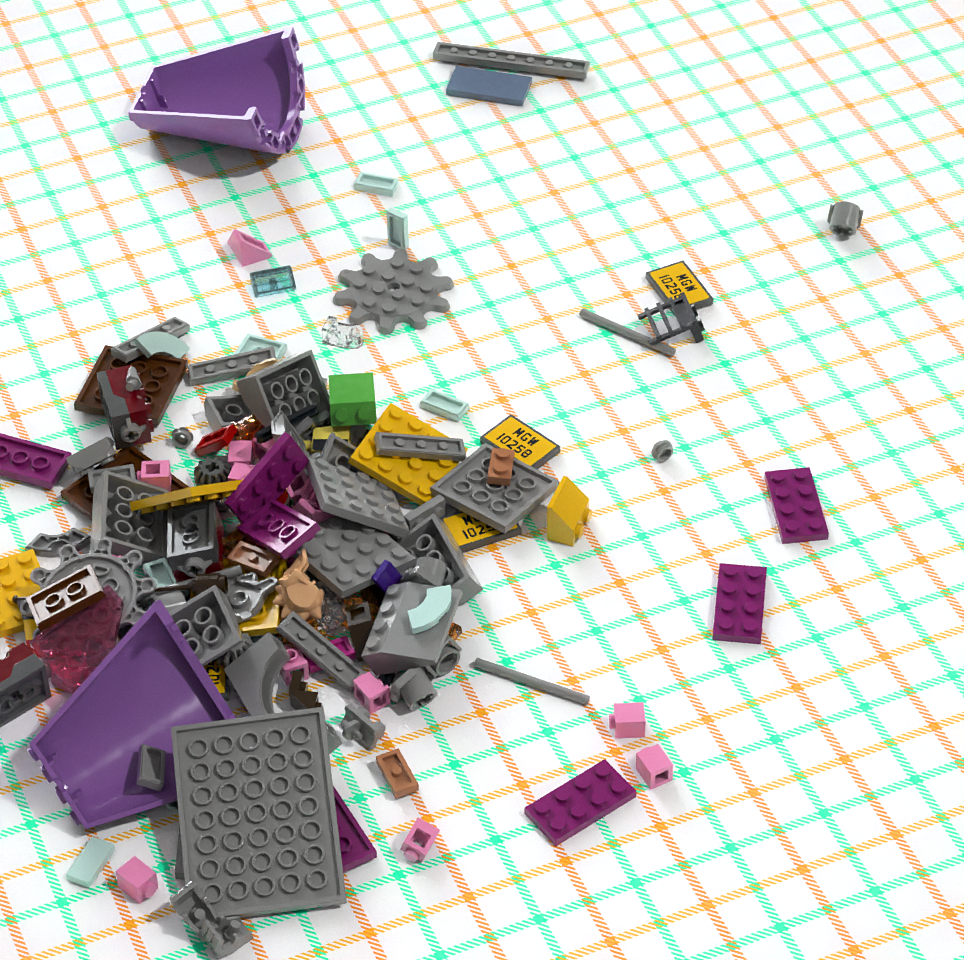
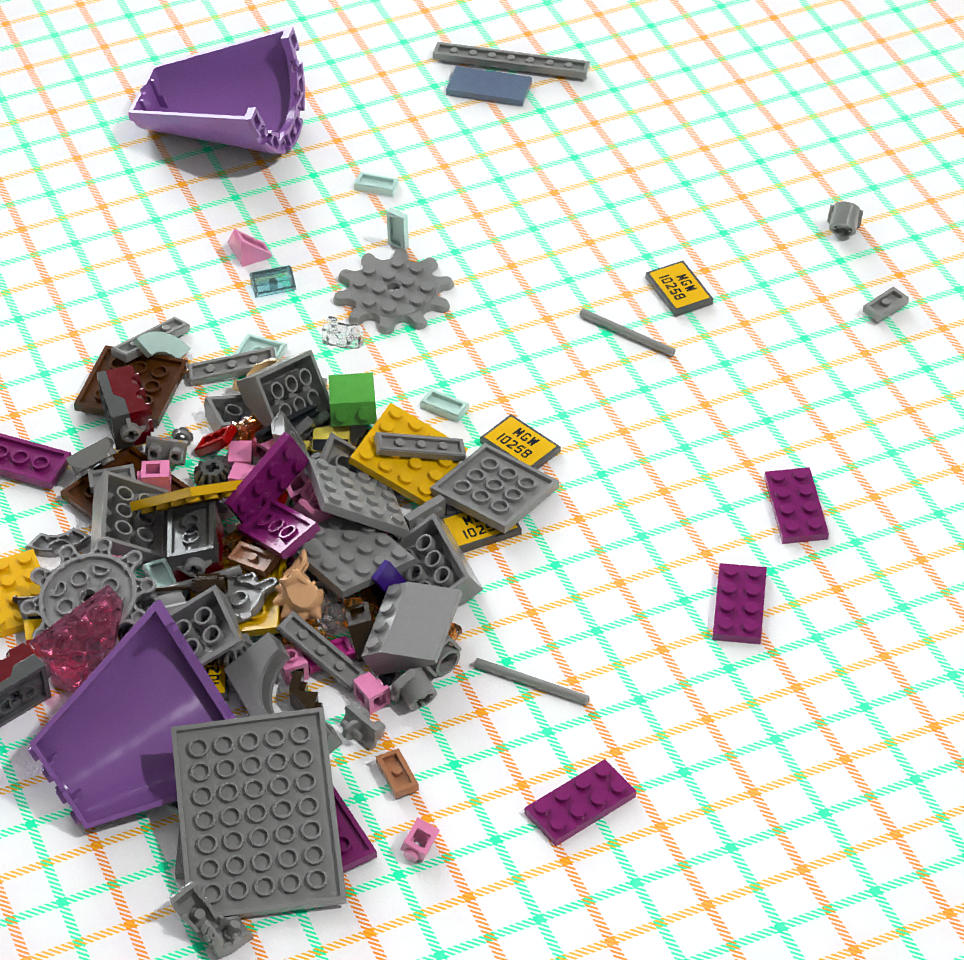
(65, 597): reddish brown tile -> none
(90, 862): light aqua tile -> none
(133, 380): light grey bar -> none
(137, 880): bright pink brick -> none
(151, 767): light grey tile -> none
(166, 449): none -> light grey hips
(427, 571): light grey piece -> none
(431, 610): light aqua tile -> none
(501, 466): nougat plate -> none
(567, 513): yellow slope -> none
(628, 720): bright pink brick -> none
(654, 766): bright pink brick -> none
(662, 450): light grey plate -> none
(685, 315): black plate -> none
(885, 304): none -> light grey plate

